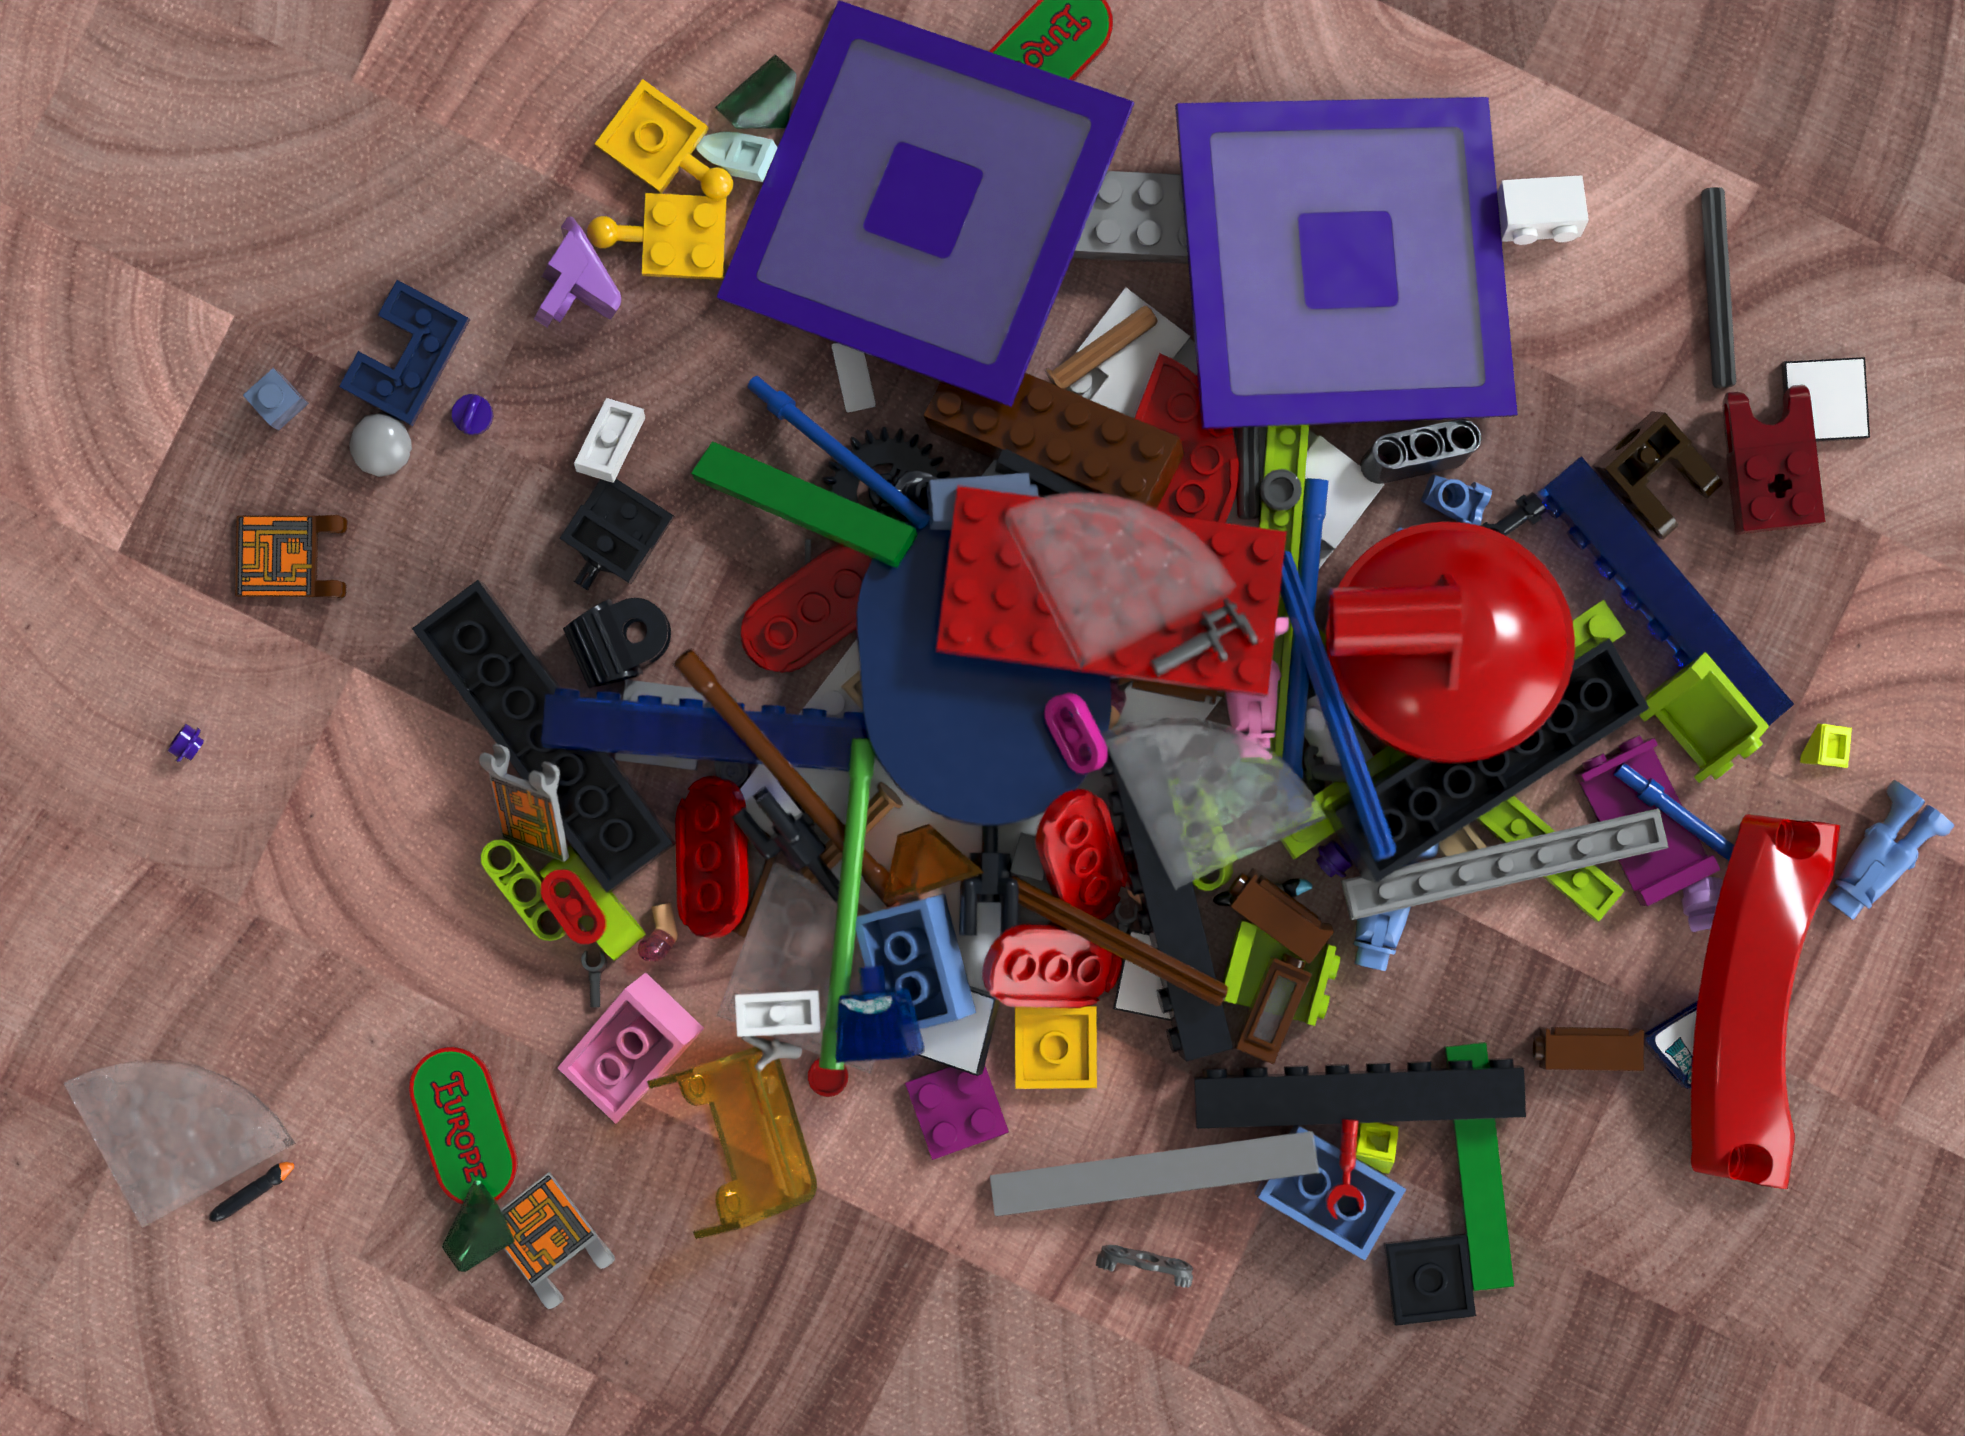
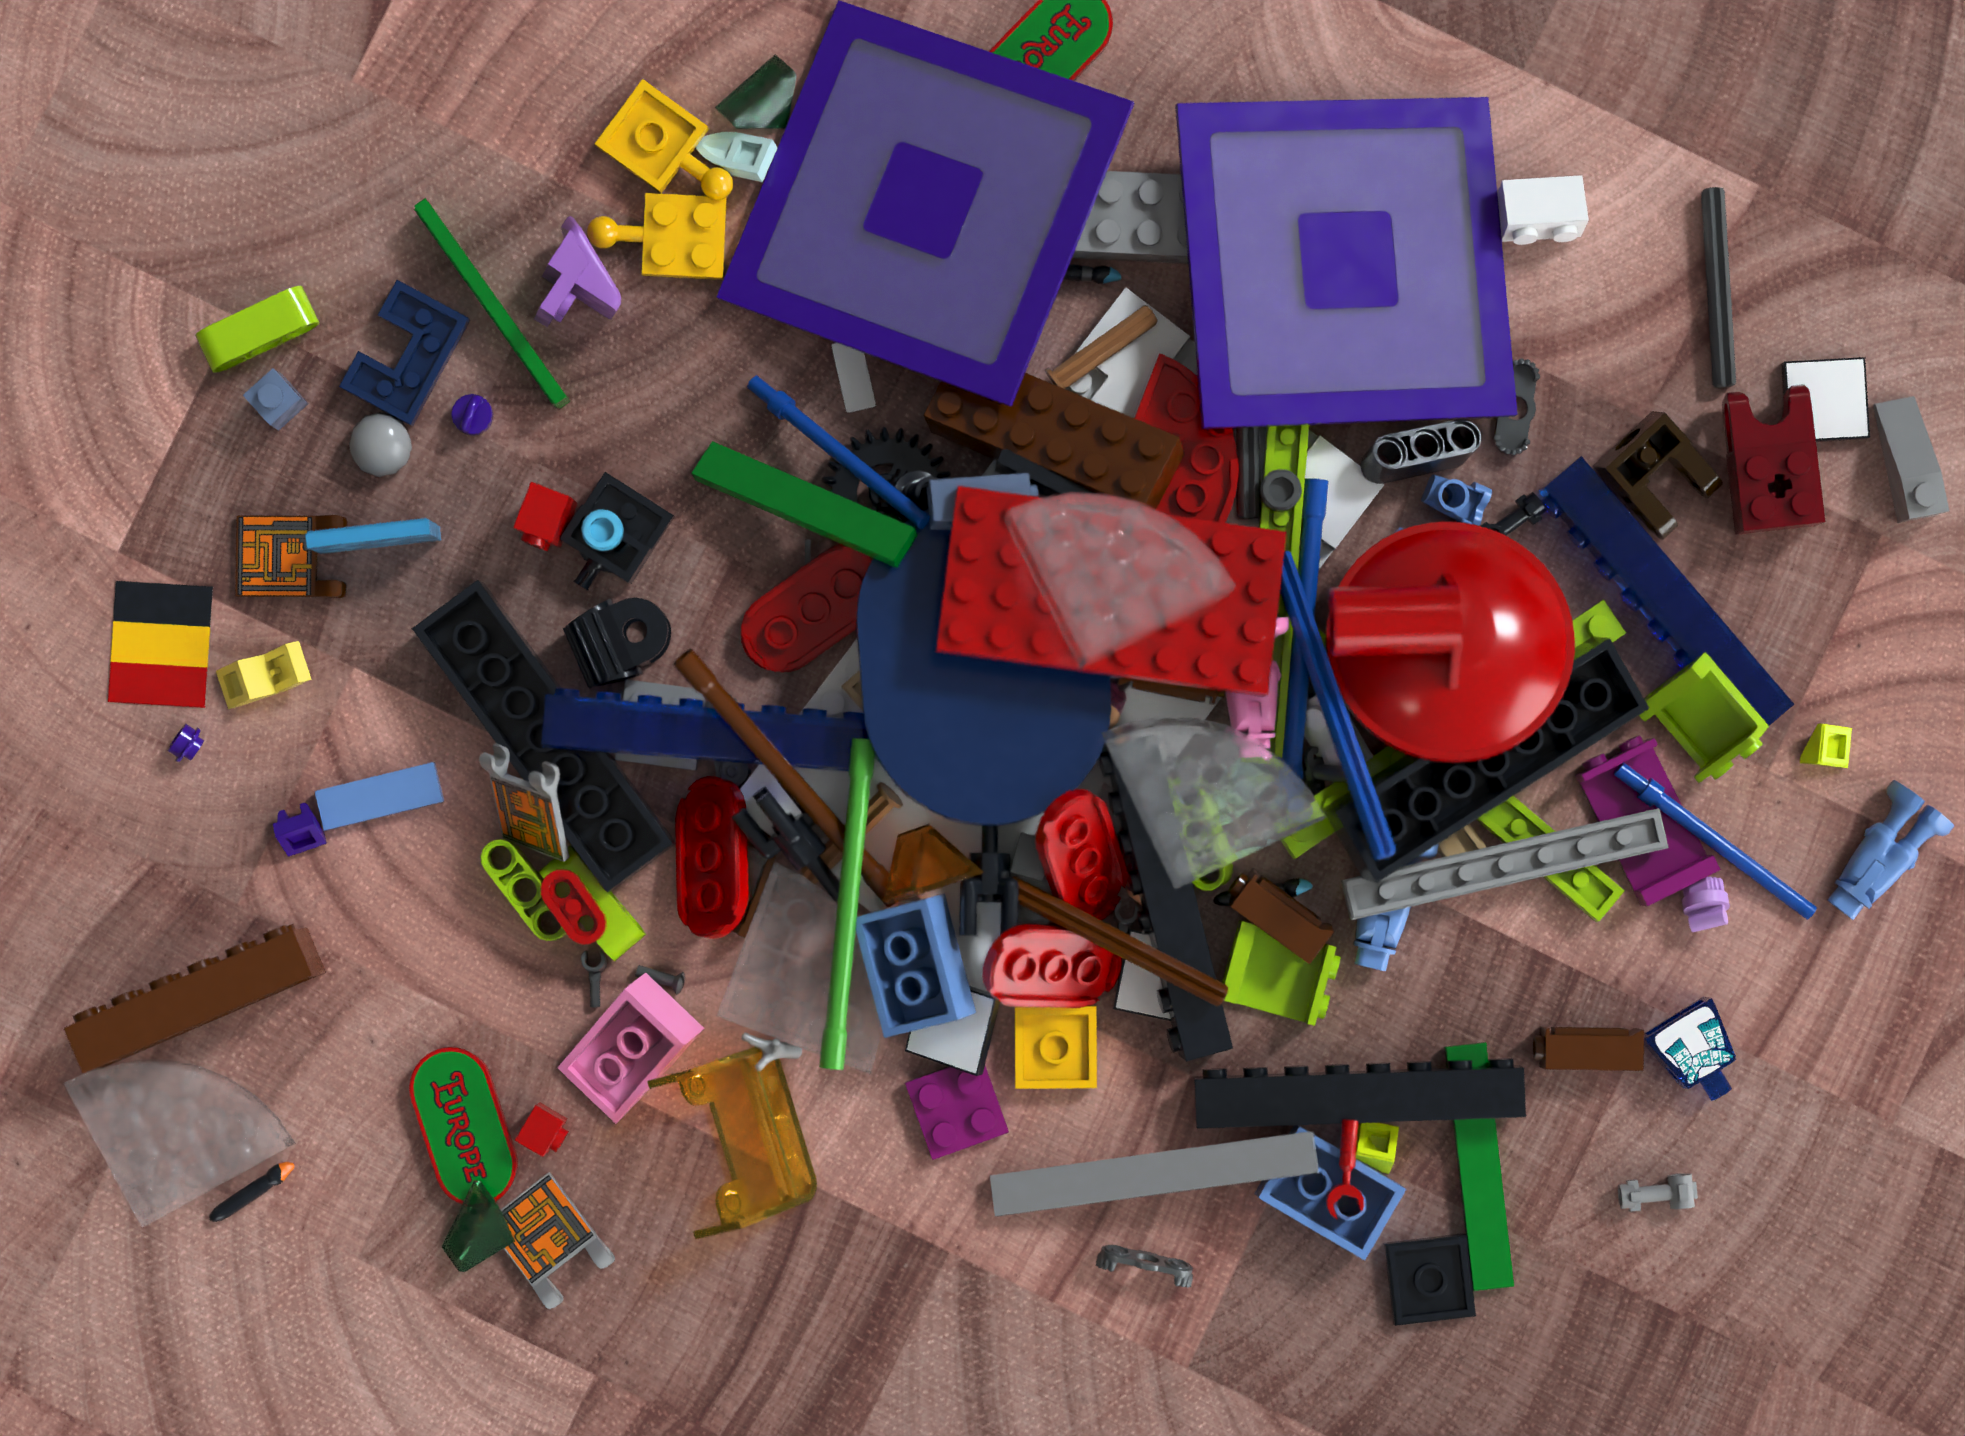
(160, 644): none -> sticker
(190, 1001): none -> reddish brown brick
(257, 329): none -> lime beam
(263, 675): none -> light yellow slope
(298, 832): none -> dark purple tile
(373, 536): none -> dark azure tile
(379, 796): none -> medium blue tile
(491, 304): none -> green tile
(543, 1130): none -> red plate
(544, 516): none -> red brick
(602, 530): none -> medium azure tile
(609, 440): white plate -> none
(662, 937): arm -> none
(676, 982): none -> dark grey piece
(777, 1013): white plate -> none
(827, 1081): red piece -> none
(877, 1021): clear blue torso -> none
(1076, 733): dark pink plate -> none
(1098, 274): none -> black piece
(1205, 640): dark grey piece -> none
(1273, 1008): reddish brown window -> none
(1333, 859): dark purple plate -> none
(1511, 434): none -> dark grey piece
(1679, 1192): none -> light grey bar
(1744, 998): red panel -> none
(1910, 461): none -> light grey slope

